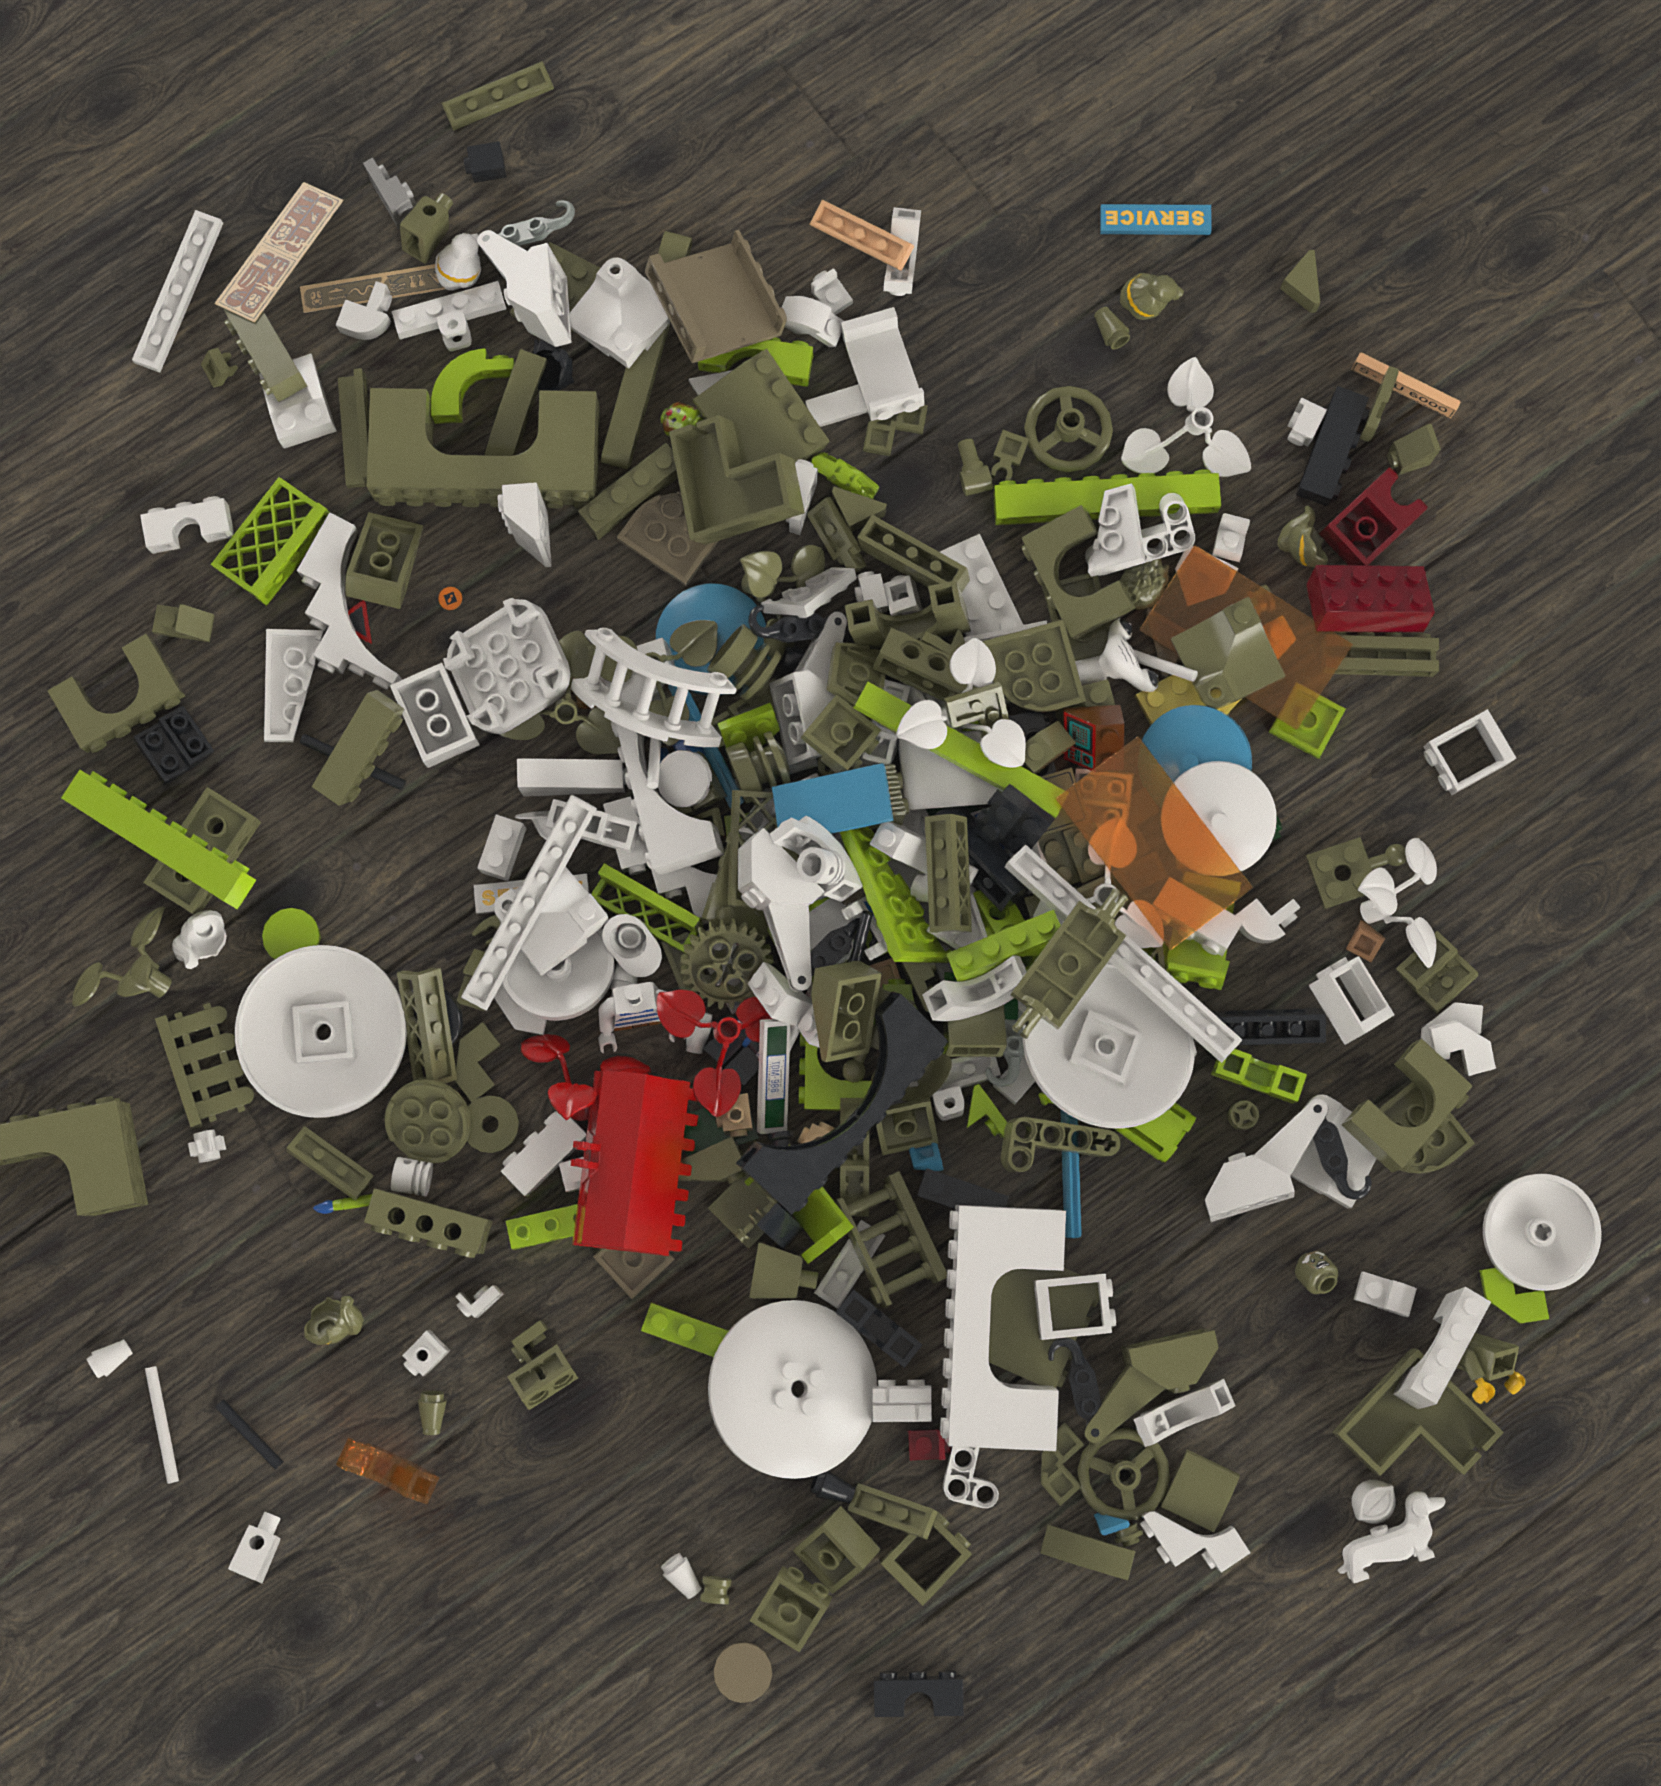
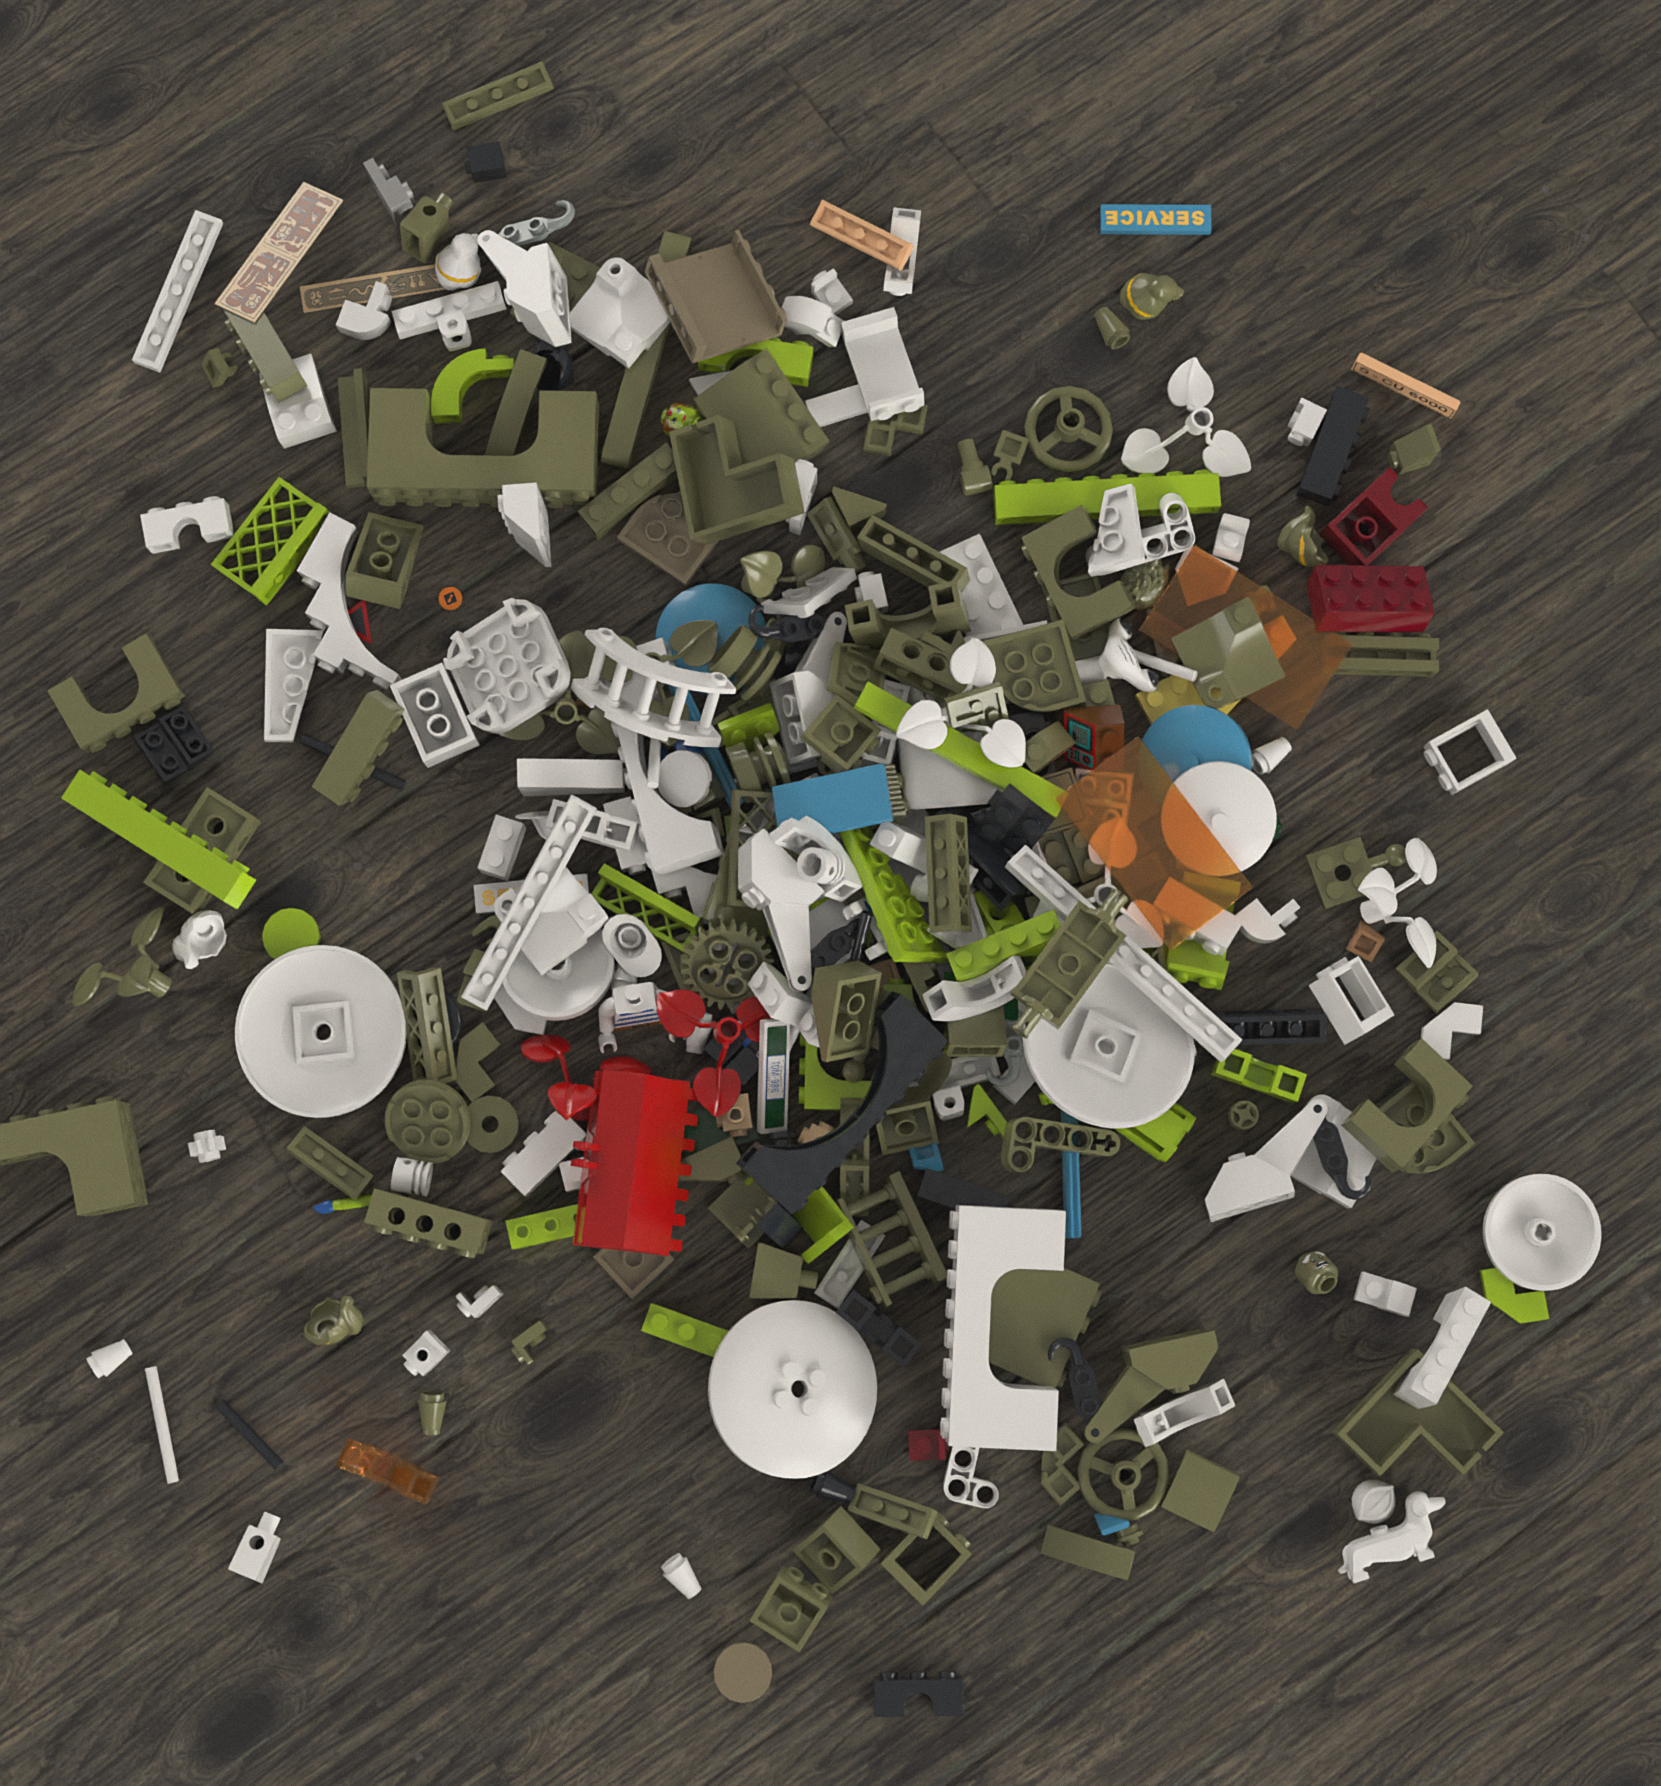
(183, 622): olive slope -> none
(198, 1051): olive fence -> none
(542, 1377): olive brick -> none
(715, 1590): olive wheel -> none
(844, 475): lime hinge -> none
(896, 591): white brick -> none
(901, 1402): white brick -> none
(1043, 1306): white window -> none
(1179, 1543): white arch -> none
(1269, 755): none -> white cone
(1303, 283): olive slope -> none
(1314, 730): lime tile -> none
(1383, 395): olive tile -> none
(1474, 1048): white tile -> none
(1489, 1360): olive torso -> none

